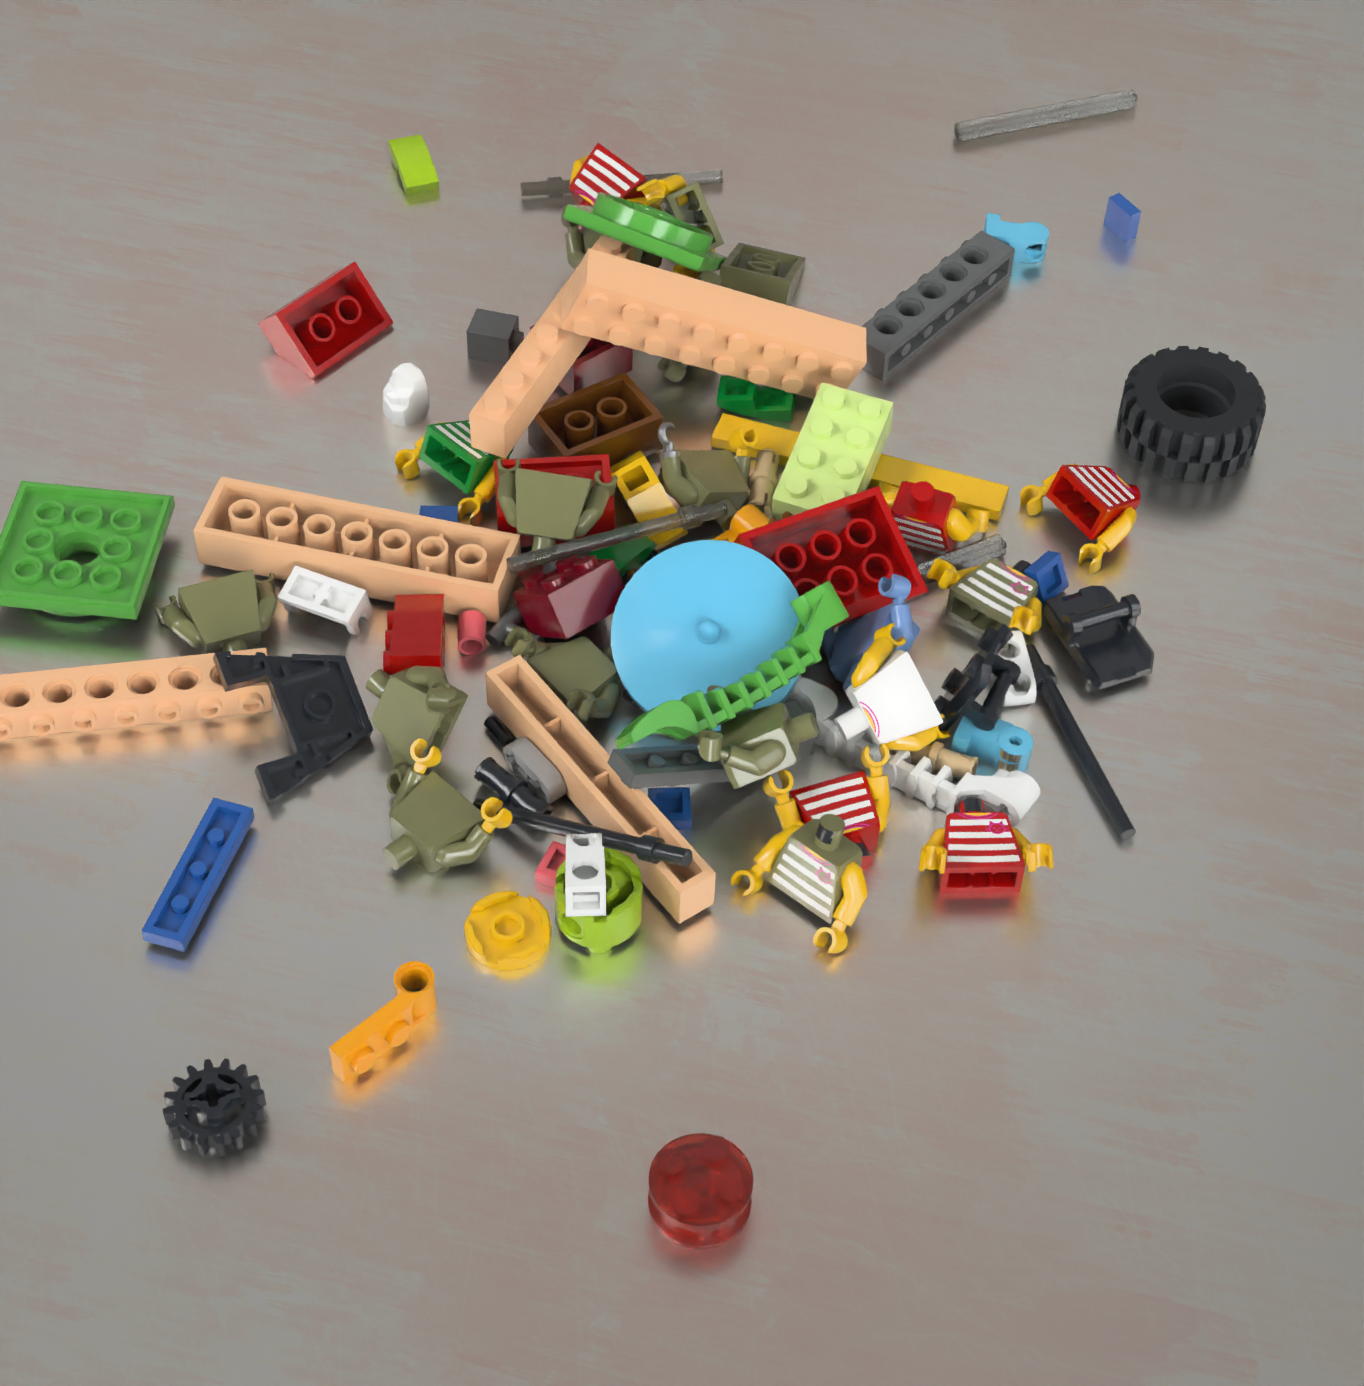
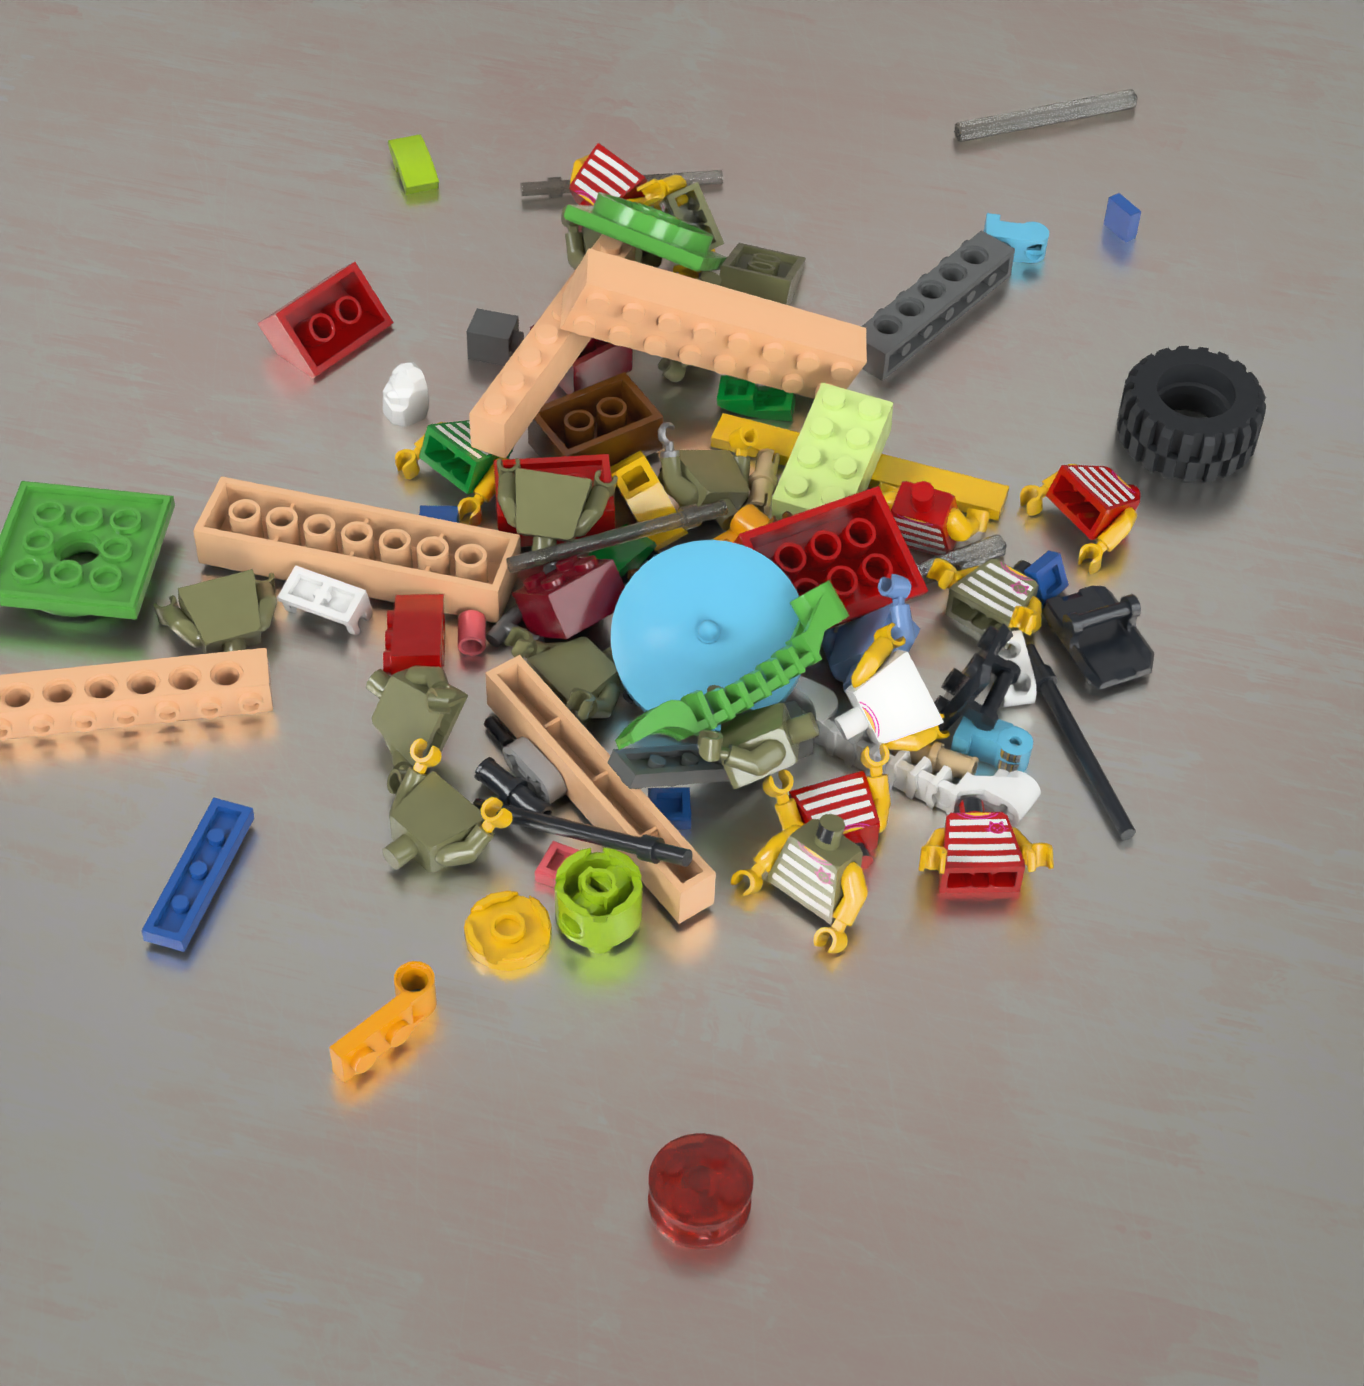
(214, 1107): black gear -> none
(316, 707): black wing -> none
(585, 875): white leg -> none

